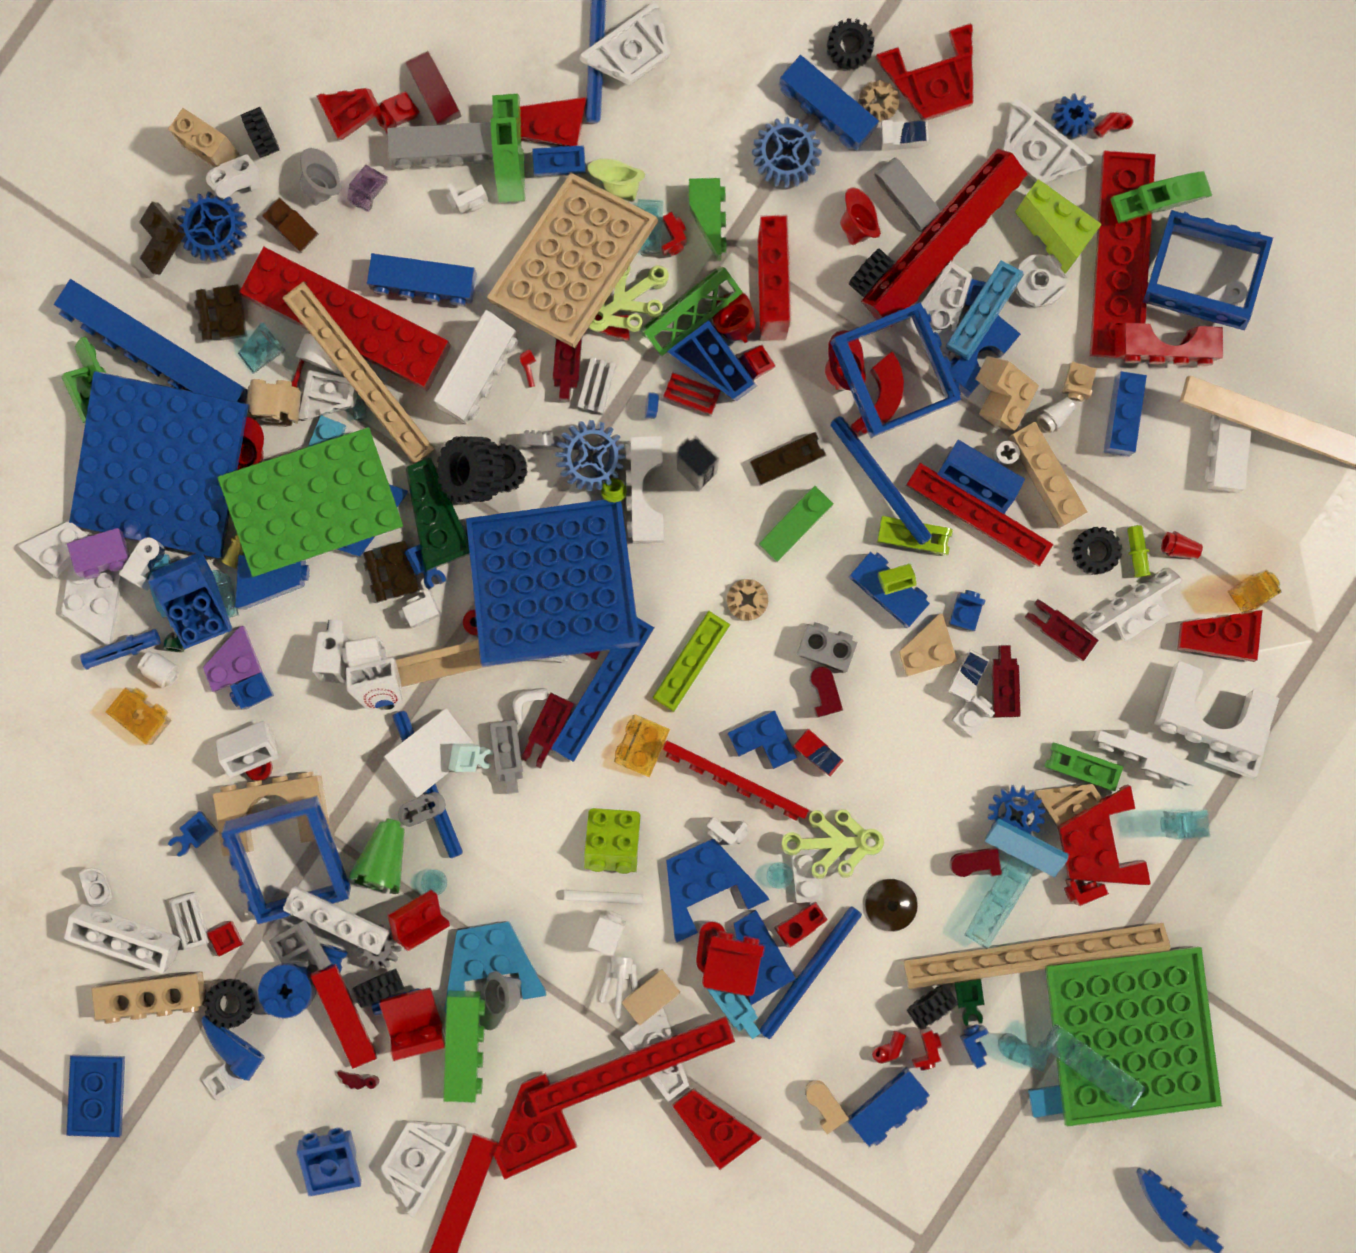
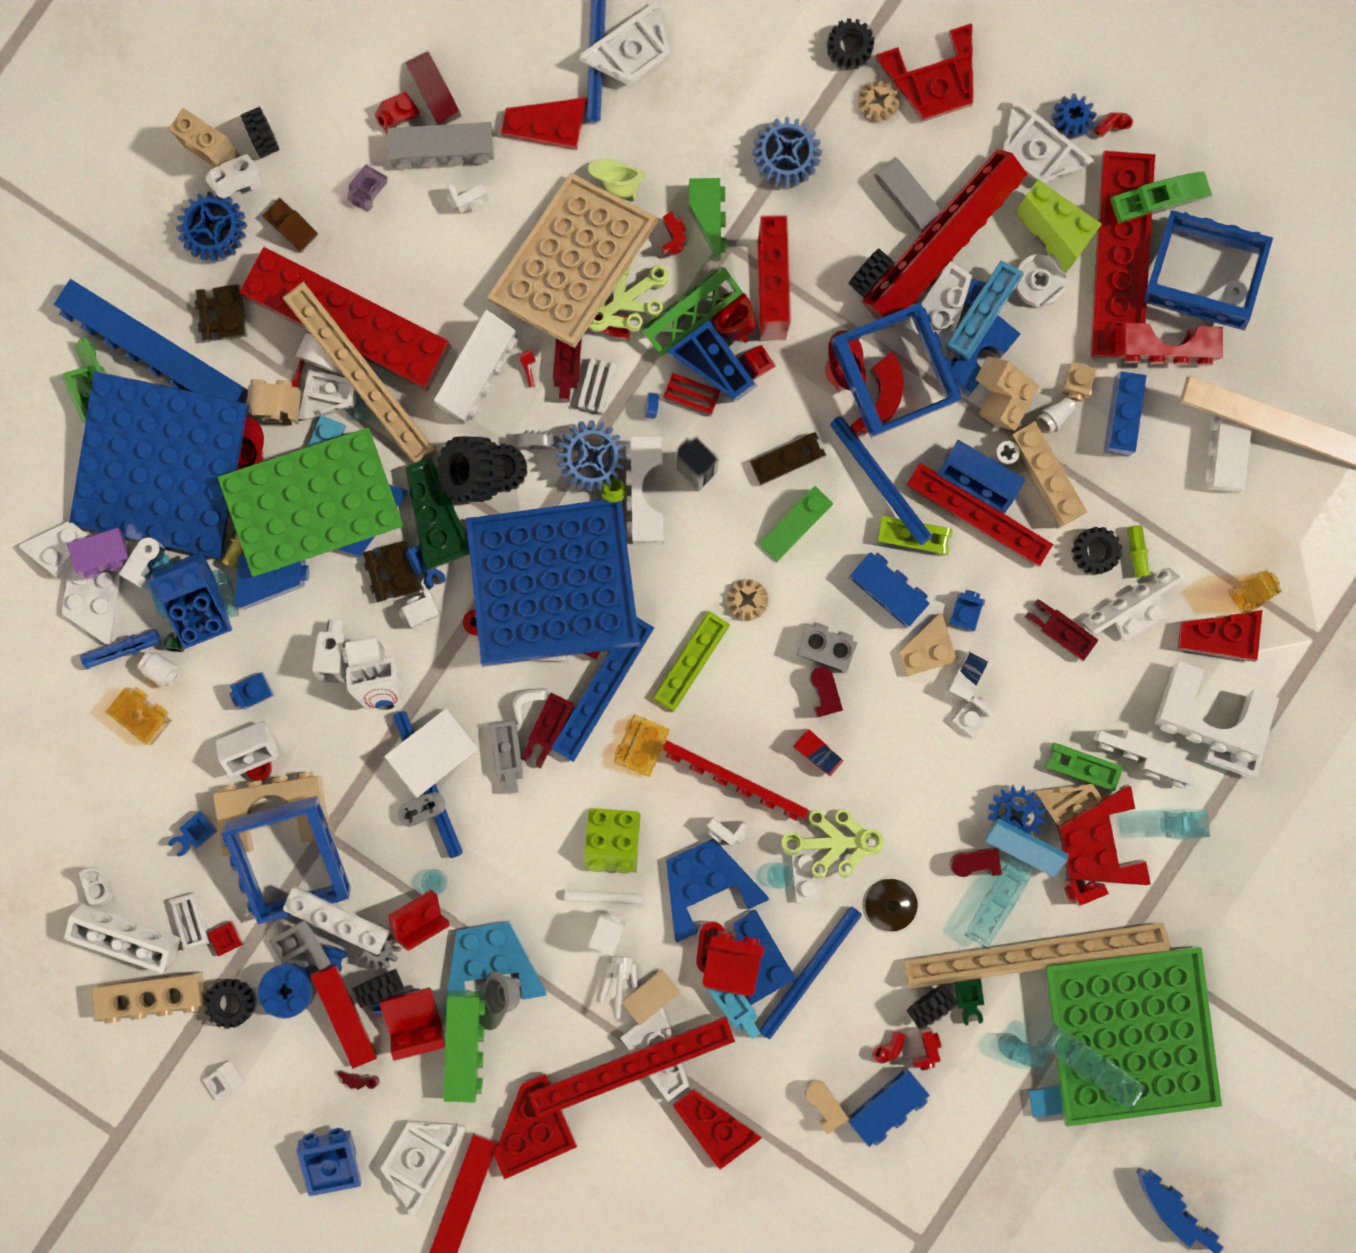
(95, 1095): blue tile -> none
(165, 237): dark brown plate -> none
(232, 662): medium lavender wing -> none
(235, 1051): blue piece -> none
(260, 348): clear light blue slope -> none
(319, 175): light grey piece -> none
(349, 110): red wing -> none
(381, 859): bright green cone -> none
(421, 278): blue brick -> none
(439, 663): tan fence -> none
(467, 757): light aqua plate -> none
(506, 148): bright green slope -> none
(559, 160): blue plate -> none
(653, 242): clear light blue plate -> none
(767, 733): blue plate -> none
(801, 924): red leg -> none
(828, 103): blue brick -> none
(860, 217): red piece -> none
(897, 578): lime piece -> none
(903, 134): white leg -> none
(975, 1050): blue bracket -> none
(1005, 684): dark red hinge -> none
(1178, 545): red cone -> none

